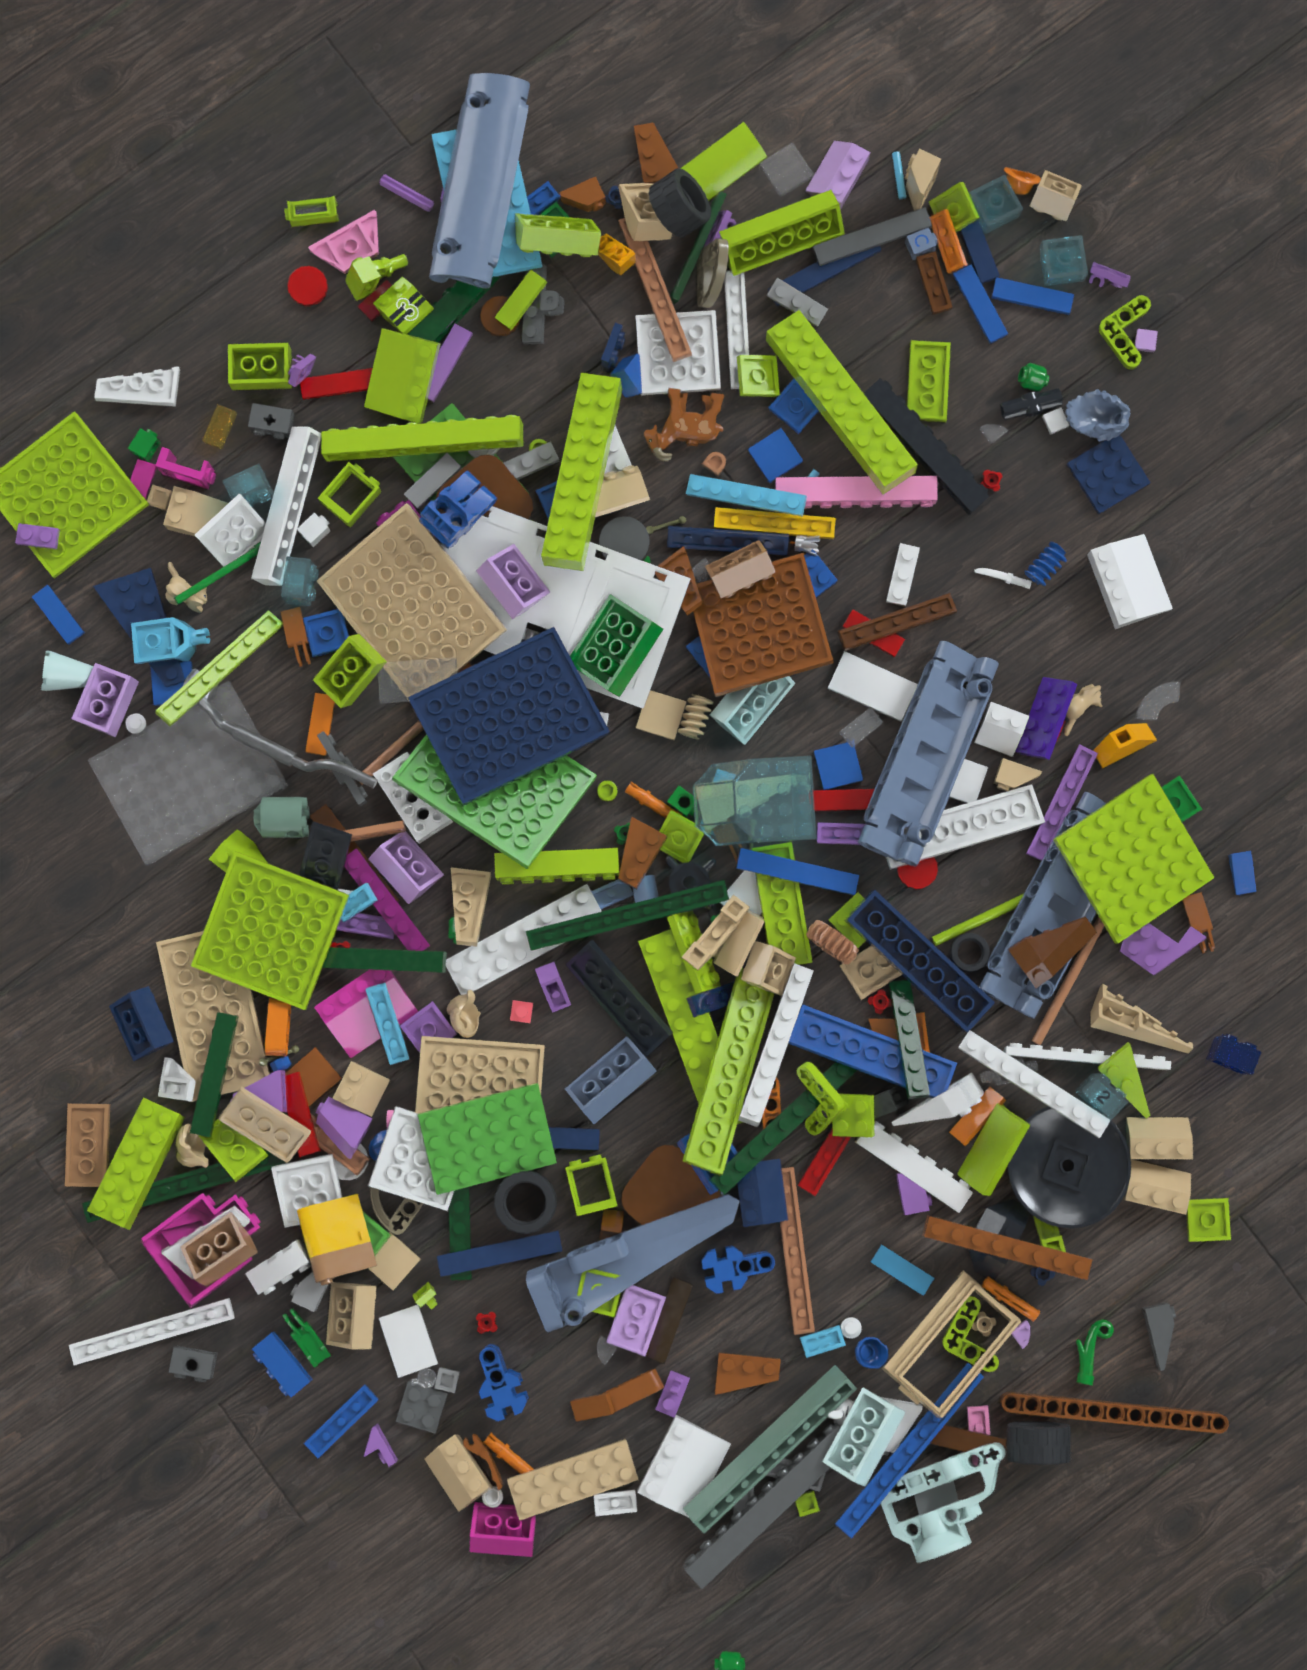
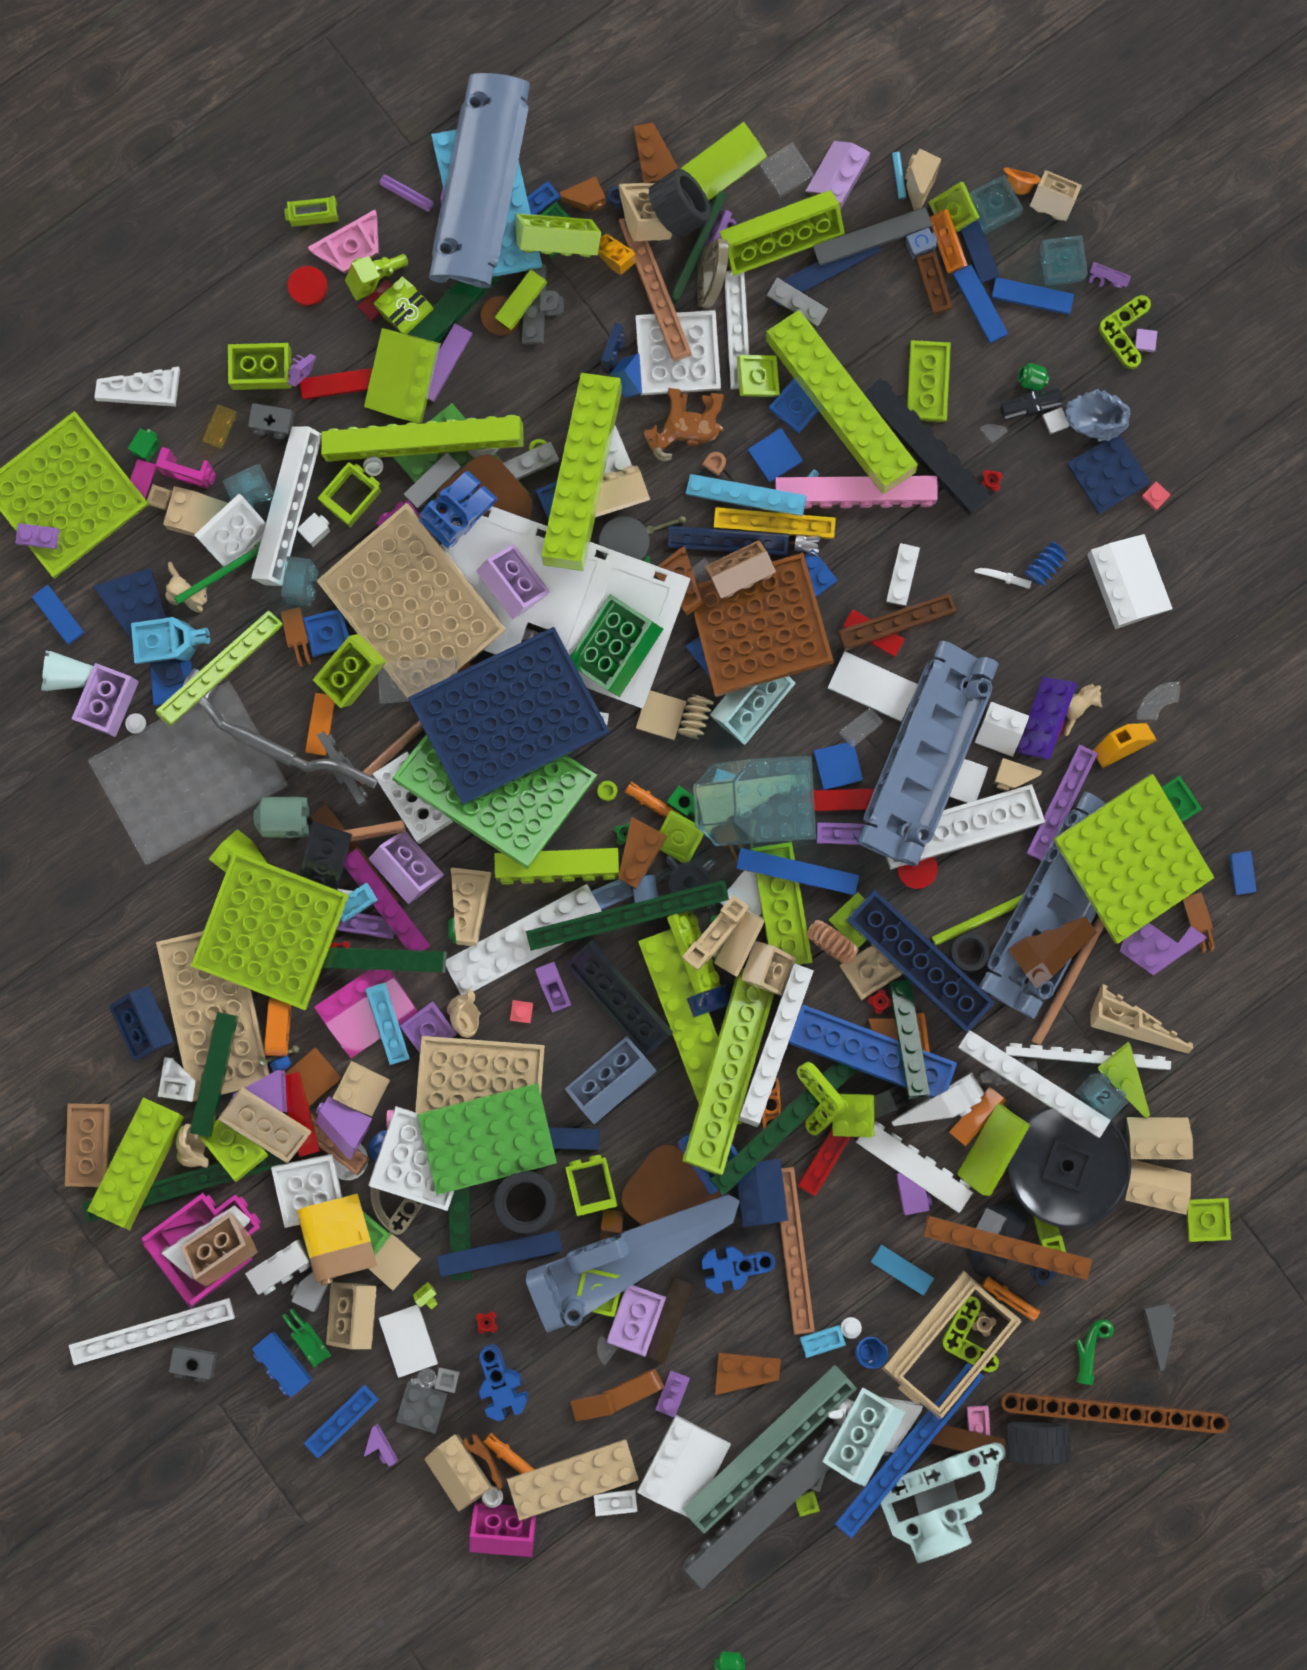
(373, 466): none -> white plate
(1022, 1333): lavender tile -> none
(1155, 496): none -> coral plate
(1233, 1054): clear blue brick -> none

